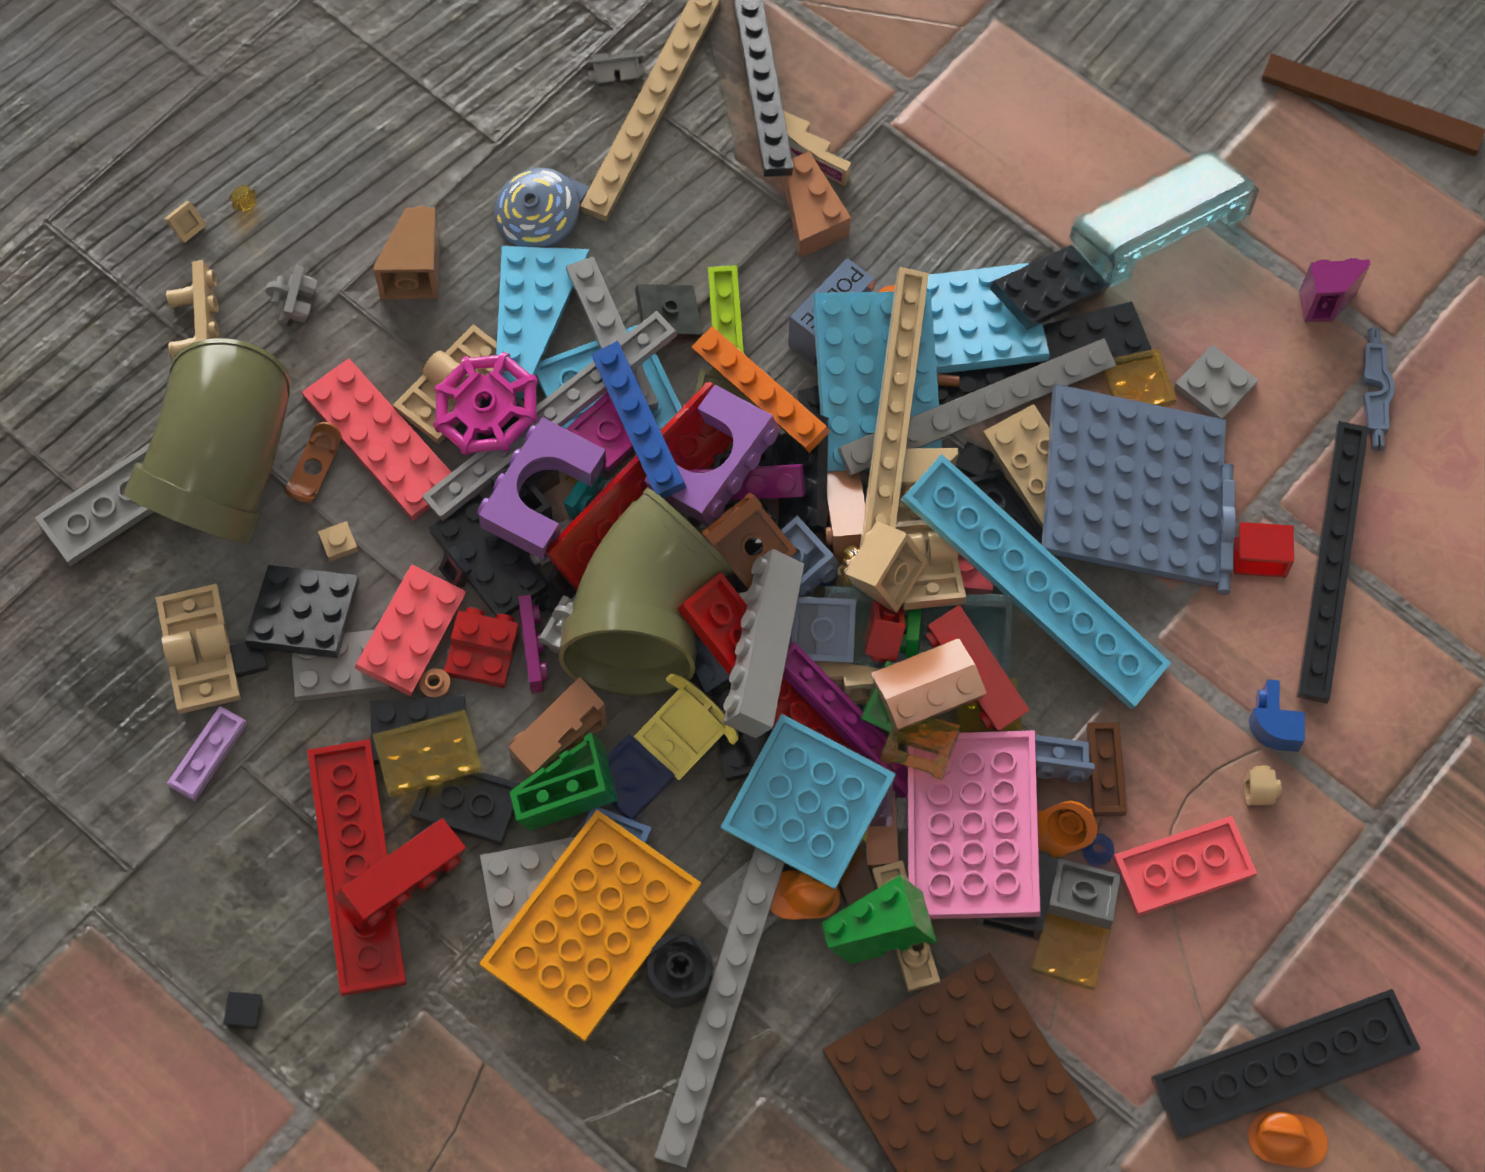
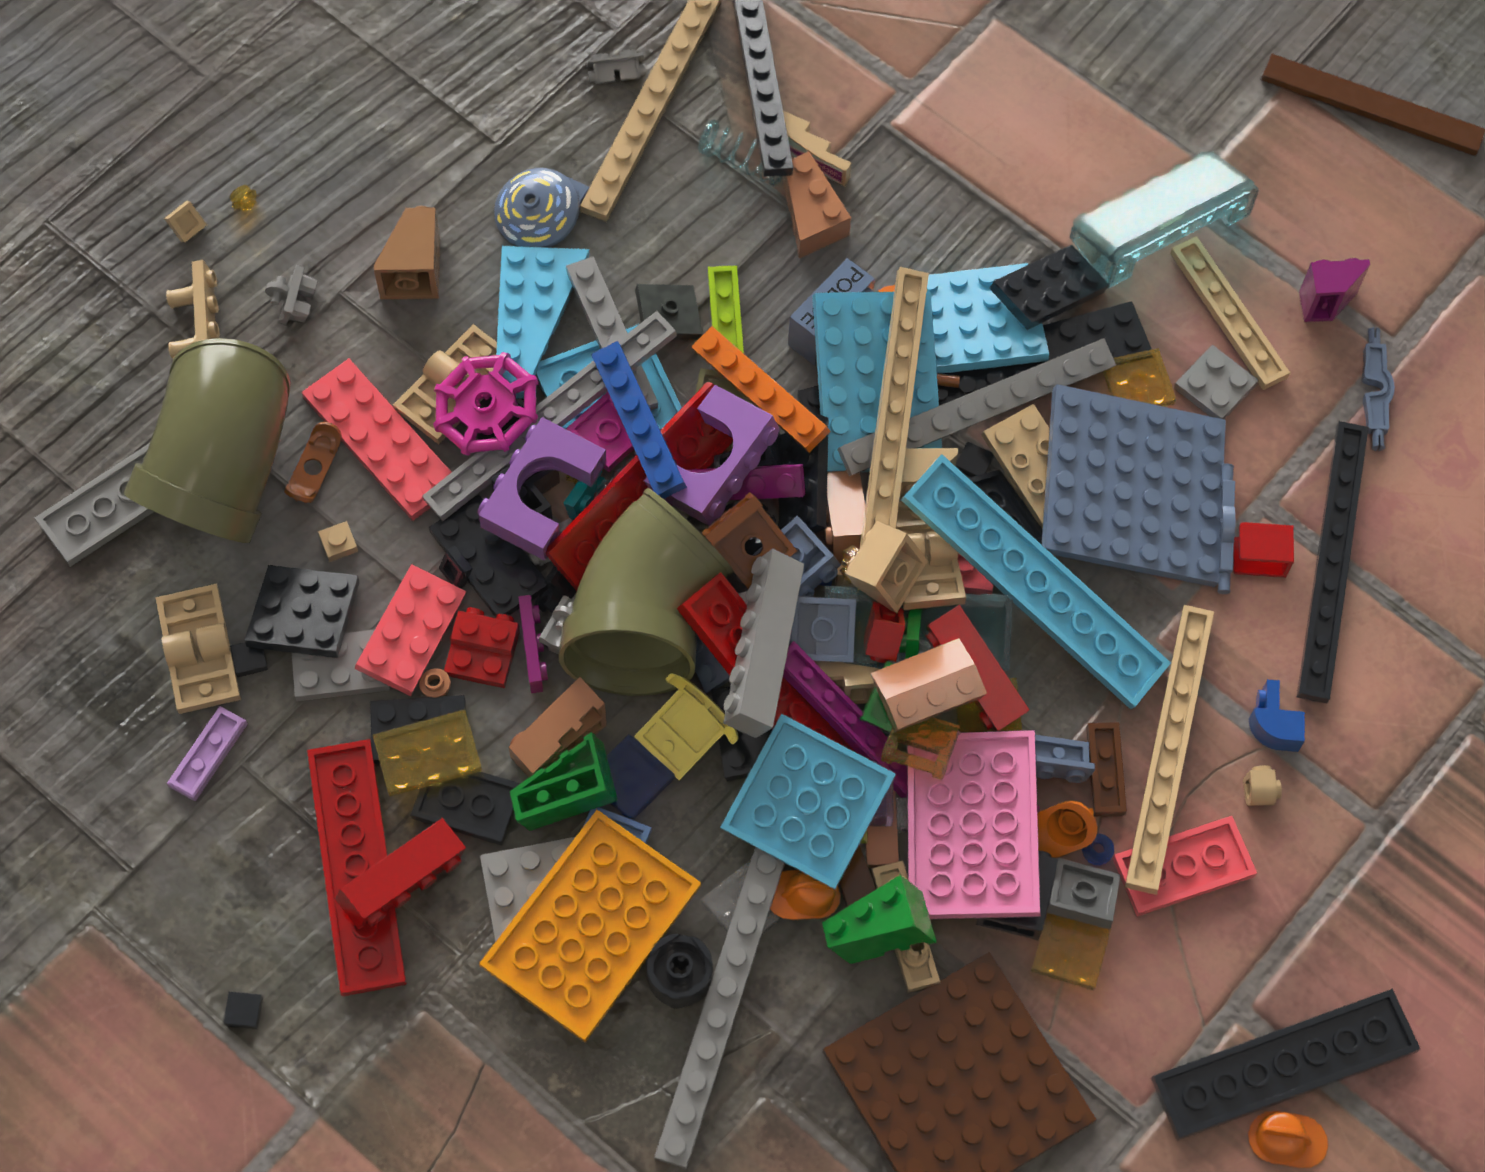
(704, 148): none -> clear light blue piece
(1169, 751): none -> tan plate
(1230, 313): none -> tan plate

